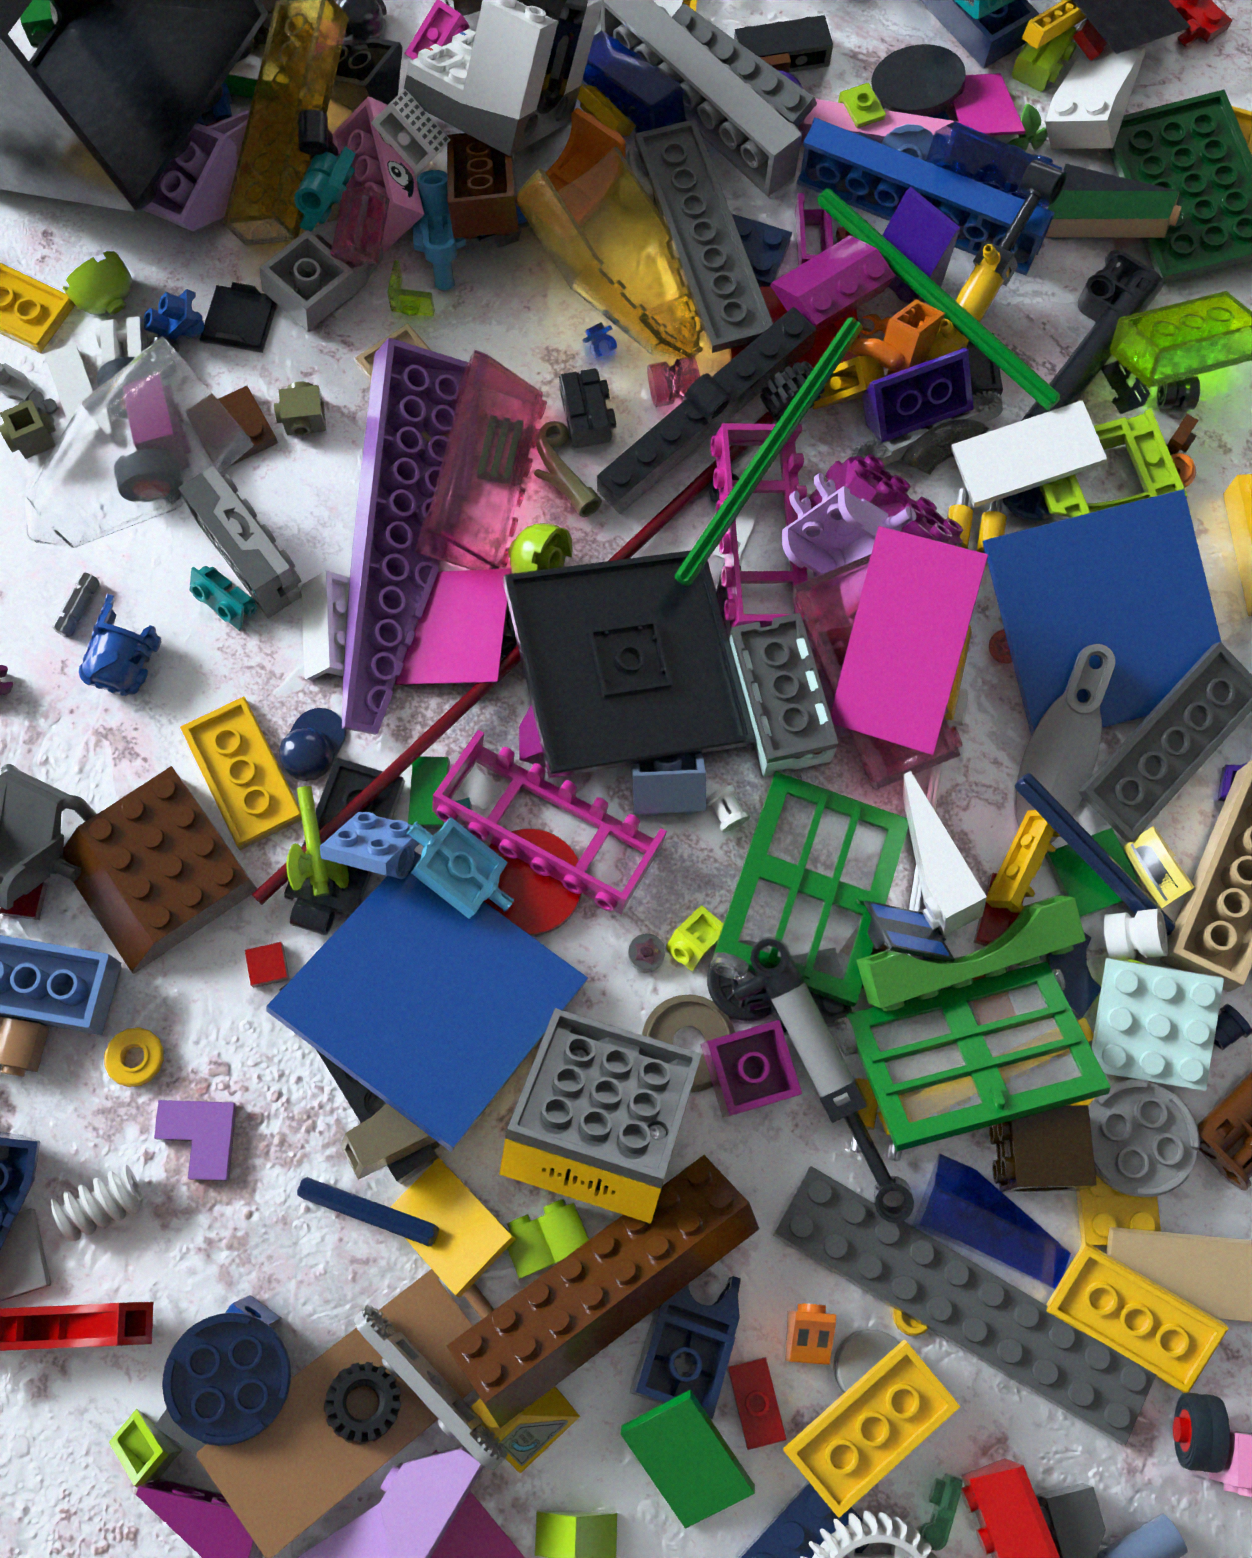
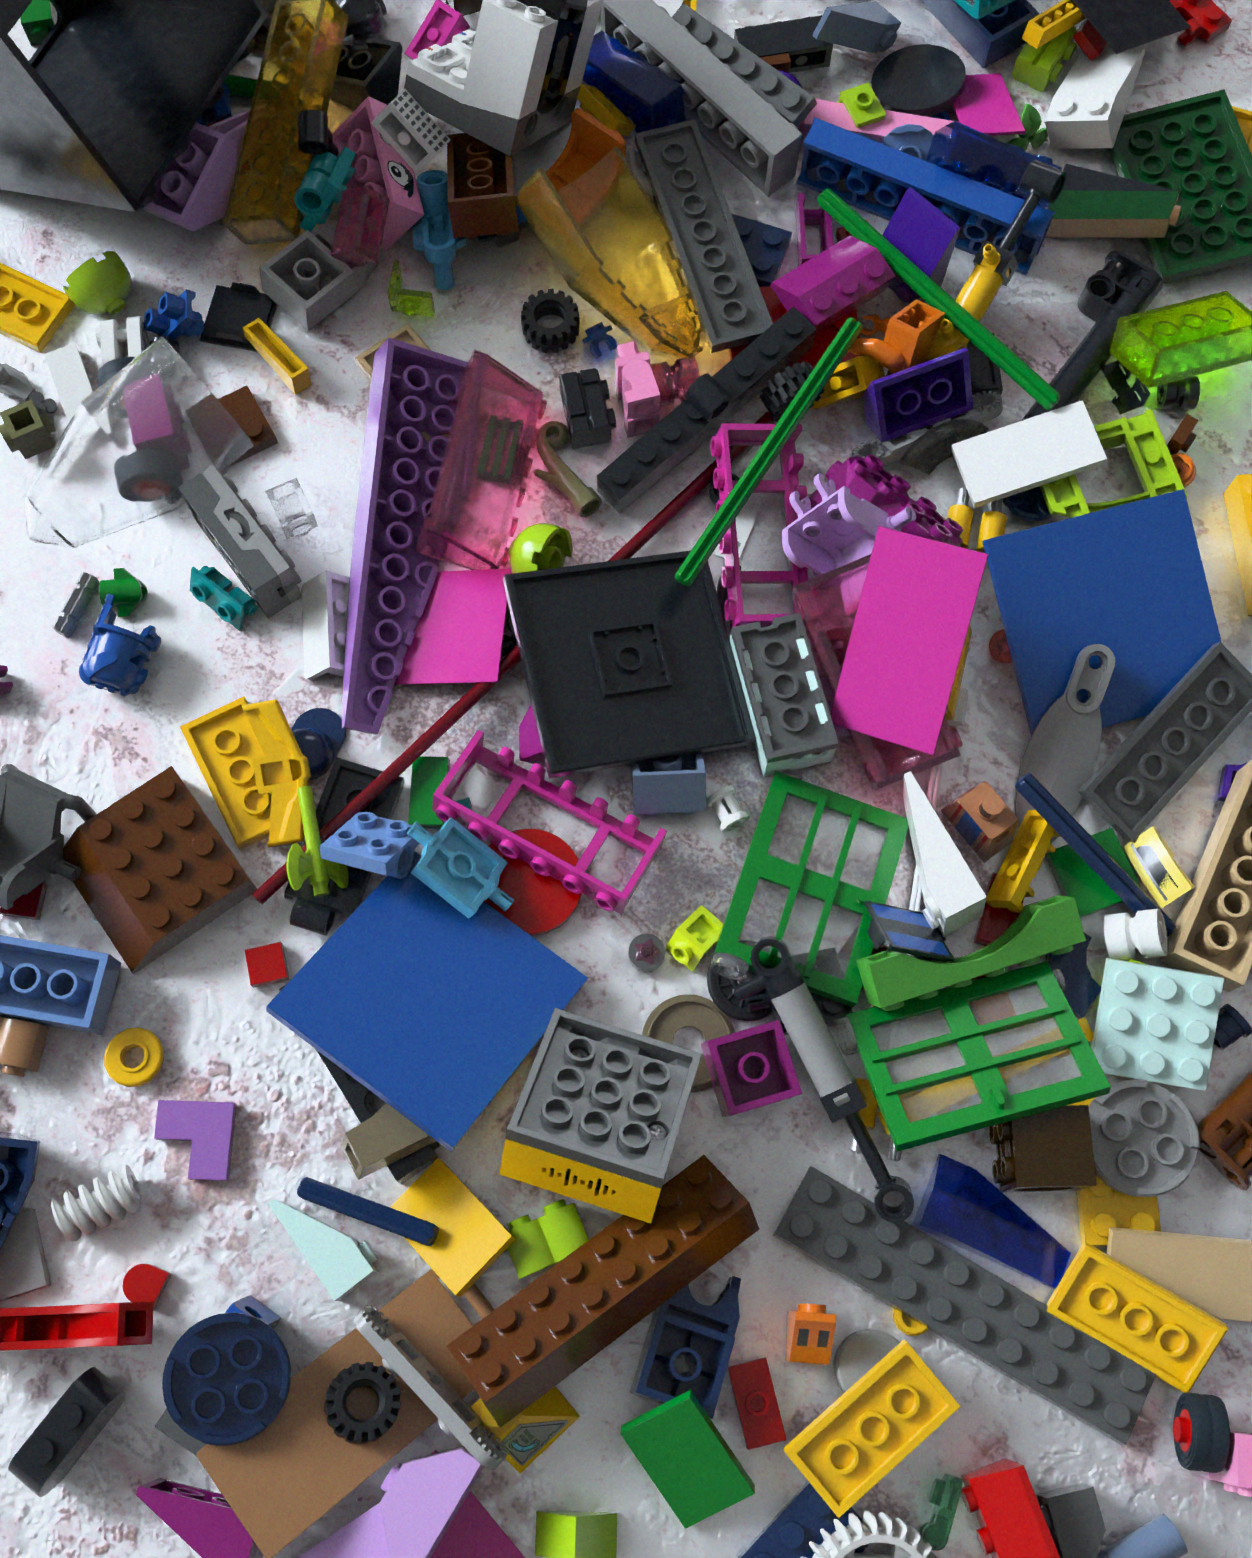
(66, 1431): none -> black brick
(126, 588): none -> green piece
(143, 1449): lime slope -> none
(145, 1283): none -> red tile
(278, 356): none -> yellow piece
(279, 771): none -> yellow plate
(292, 508): none -> clear brick
(301, 409): olive brick -> none
(333, 1256): none -> light aqua slope
(550, 304): none -> black tyre
(636, 389): none -> bright pink hips
(858, 26): none -> sand blue slope
(982, 819): none -> nougat torso

